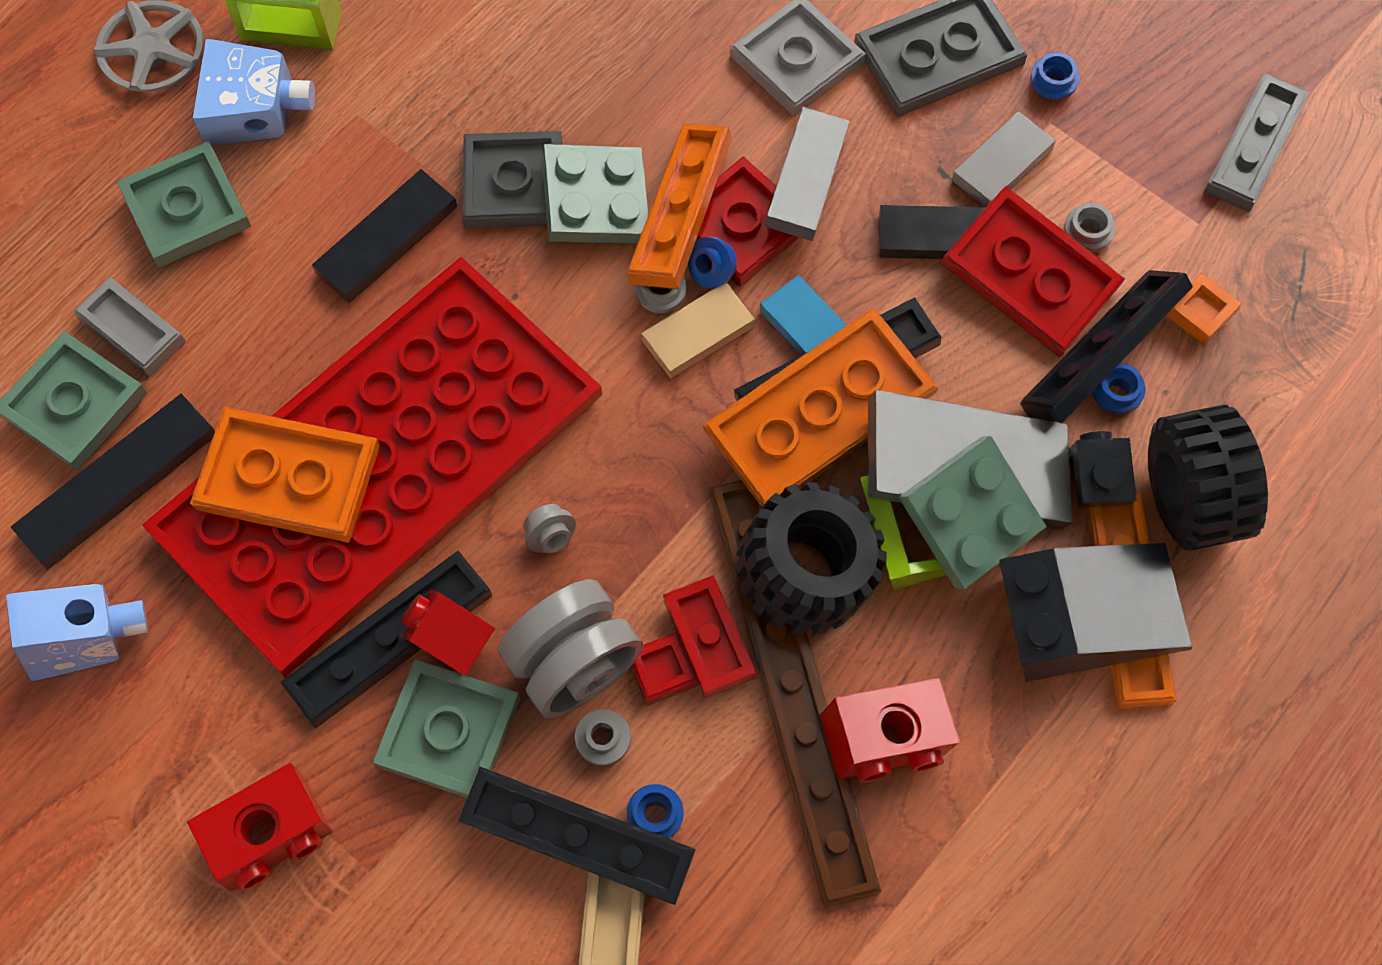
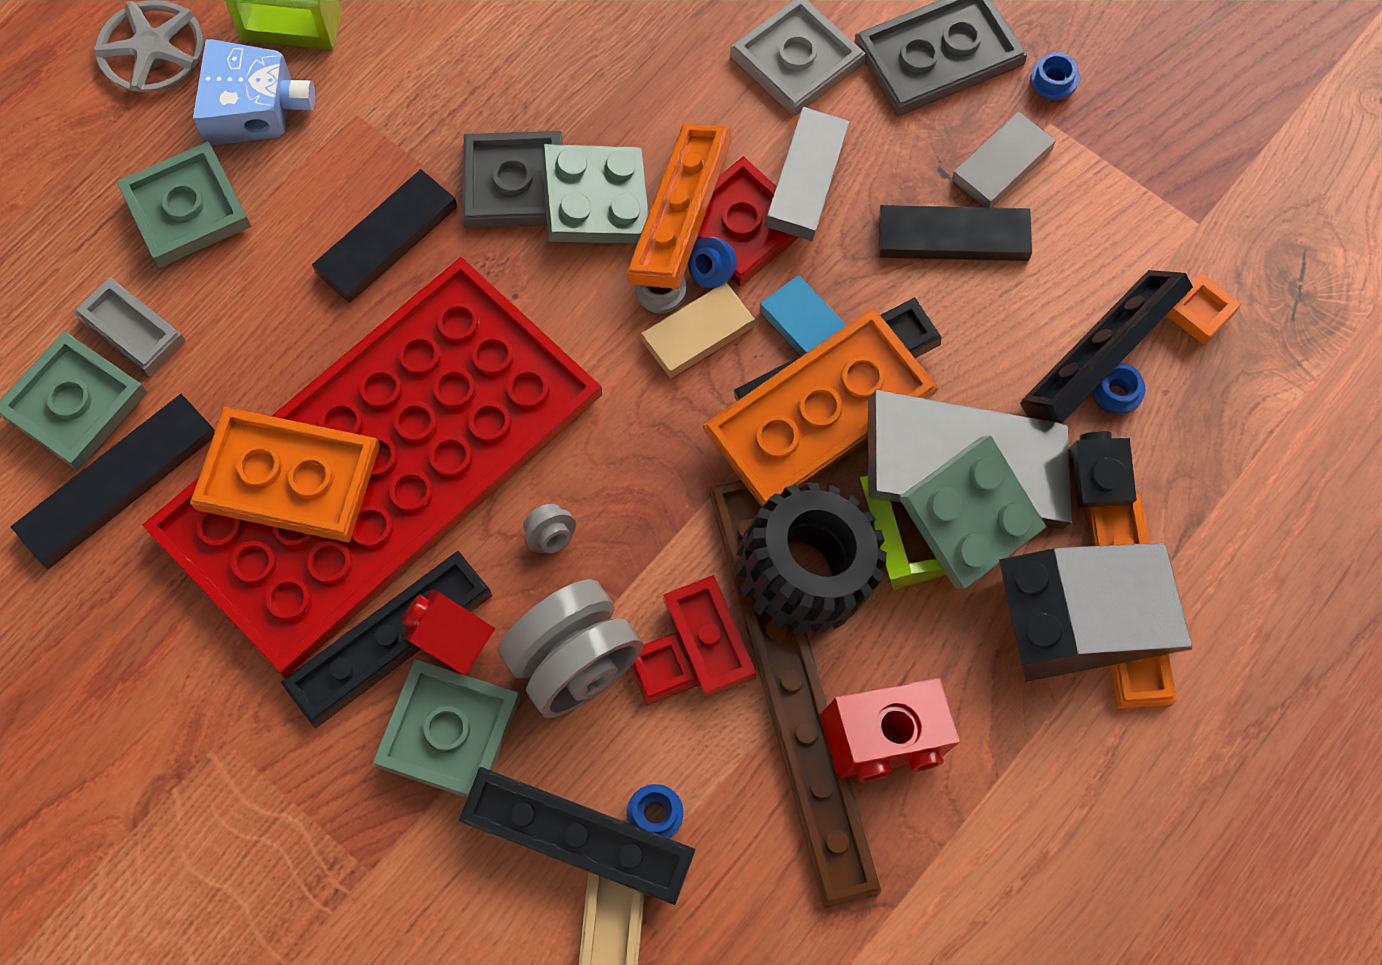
(69, 628): light blue torso -> none
(227, 829): red brick -> none
(602, 754): light grey plate -> none
(1032, 271): red tile -> none
(1095, 217): light grey plate -> none
(1207, 477): black tyre -> none
(1256, 142): tile -> none

